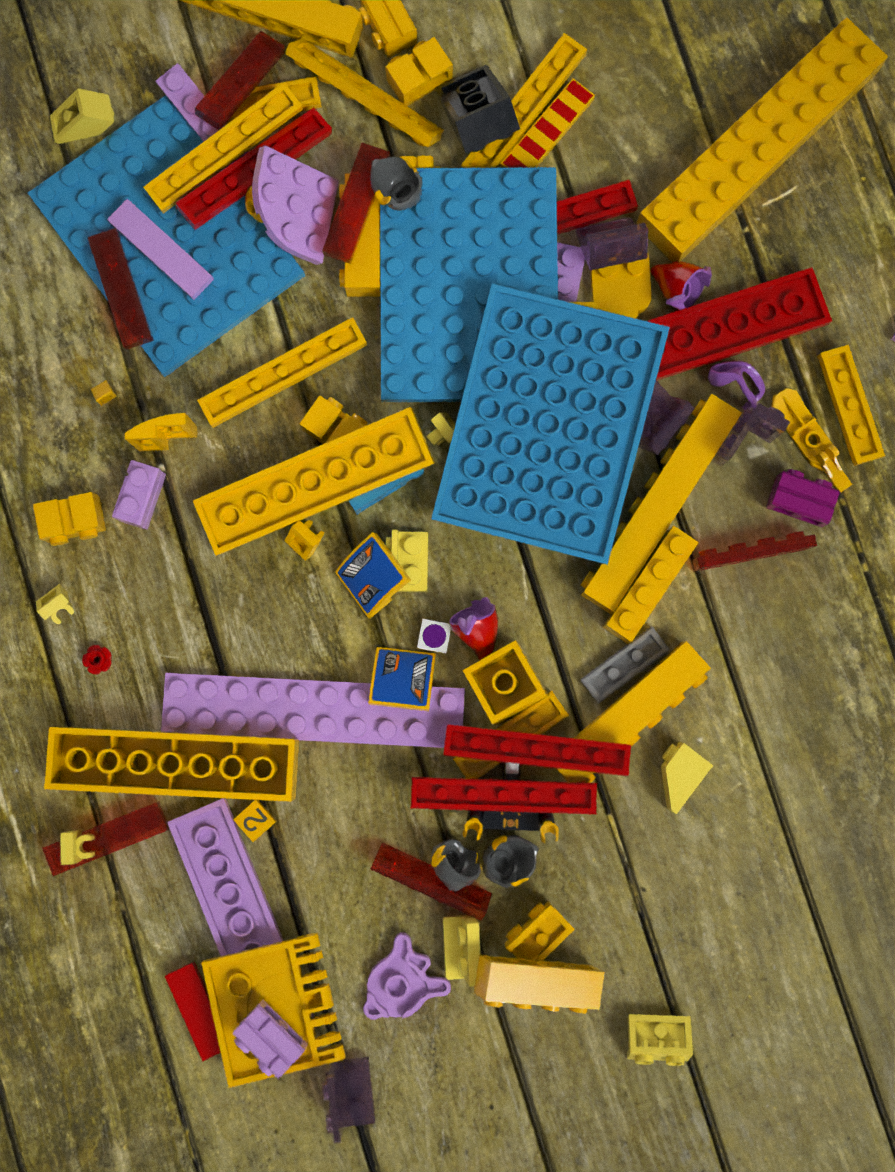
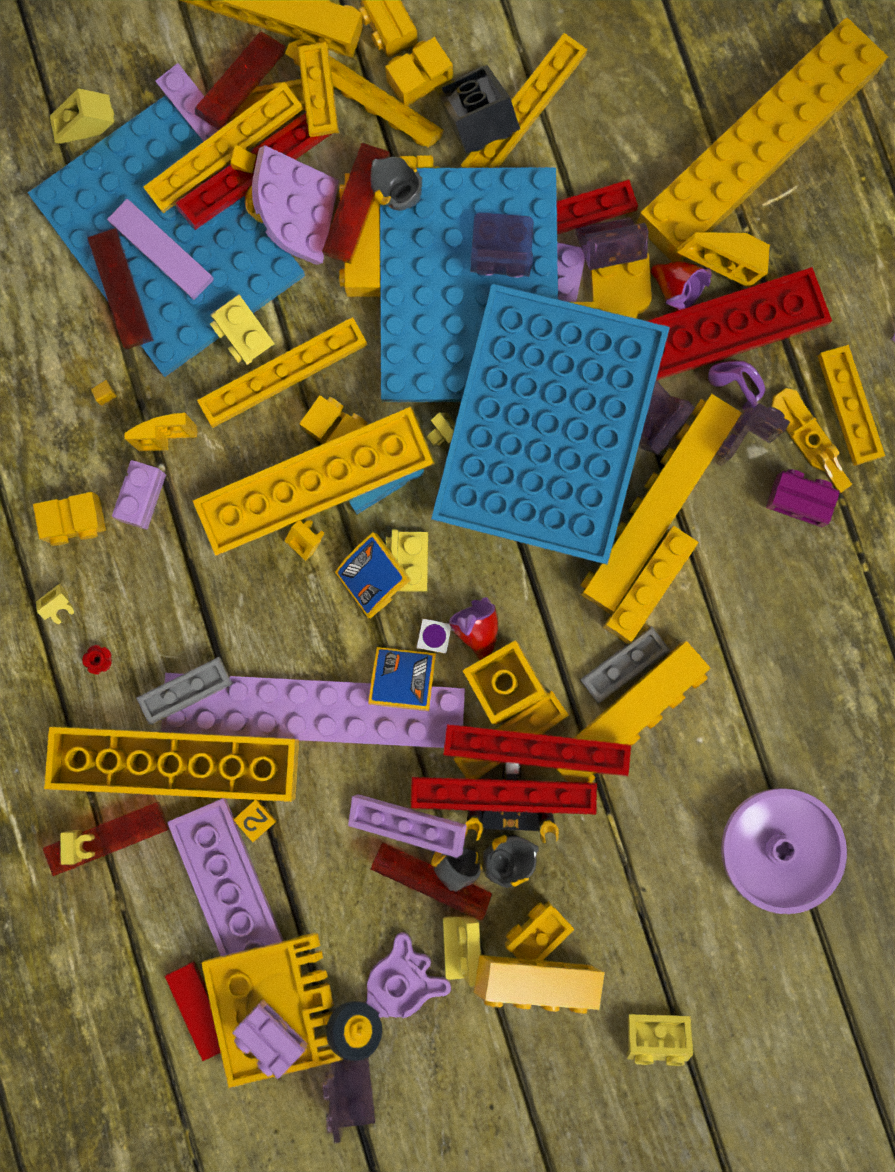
(184, 691): none -> light grey tile
(241, 329): none -> light yellow bracket
(243, 159): none -> yellow piece
(318, 89): none -> yellow tile
(354, 1031): none -> black wheel
(407, 825): none -> lavender plate
(502, 245): none -> clear purple bracket
(550, 127): tile -> none
(681, 774): light yellow slope -> none
(729, 254): none -> yellow slope
(766, 548): clear red plate -> none
(784, 850): none -> lavender dish

